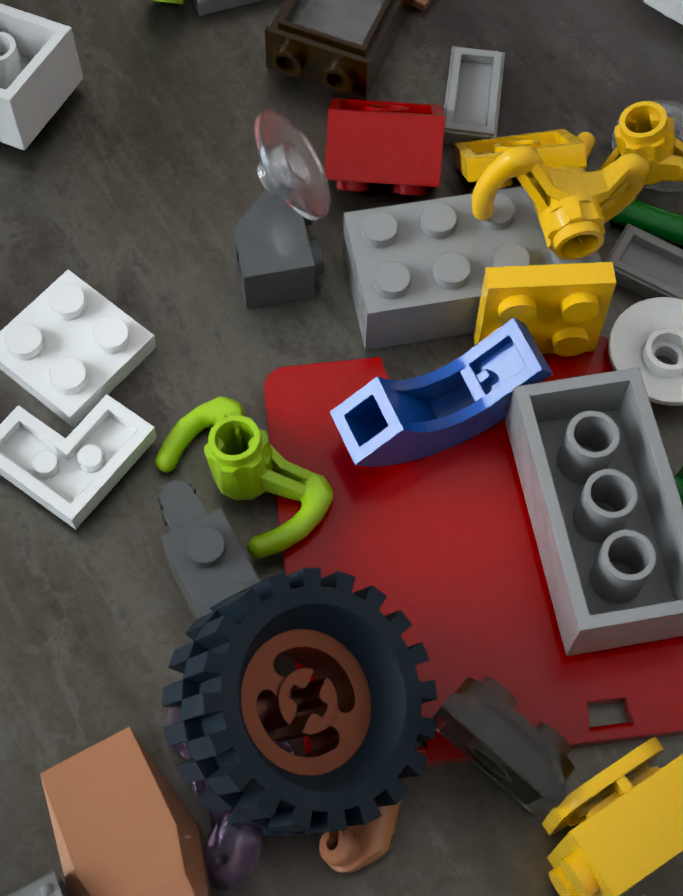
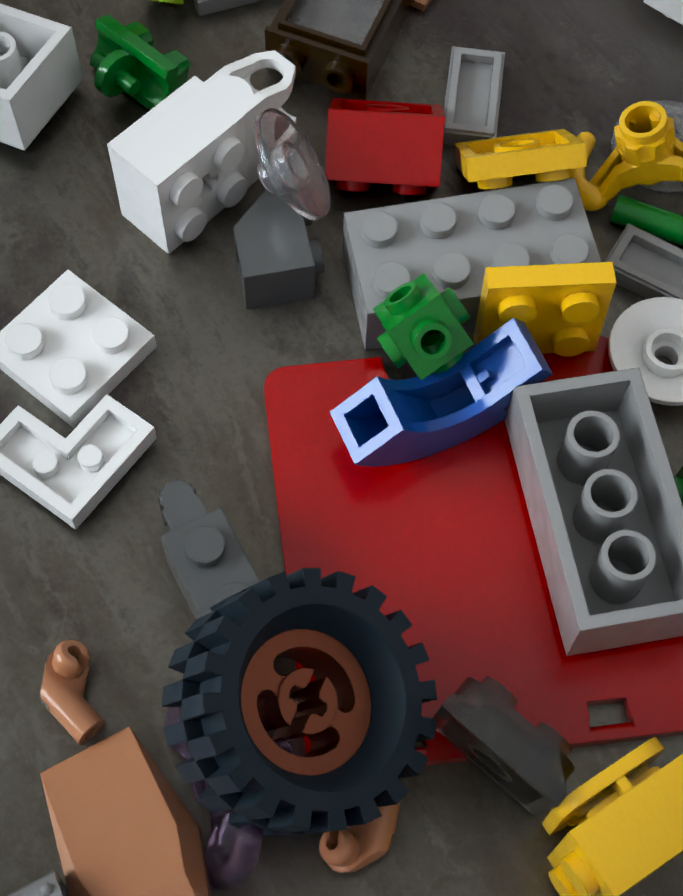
(64, 690): none -> nougat arm
(132, 65): none -> green hips
(195, 150): none -> white brick
(248, 466): lime piece -> none
(423, 327): none -> green brick
(567, 200): yellow piece -> none

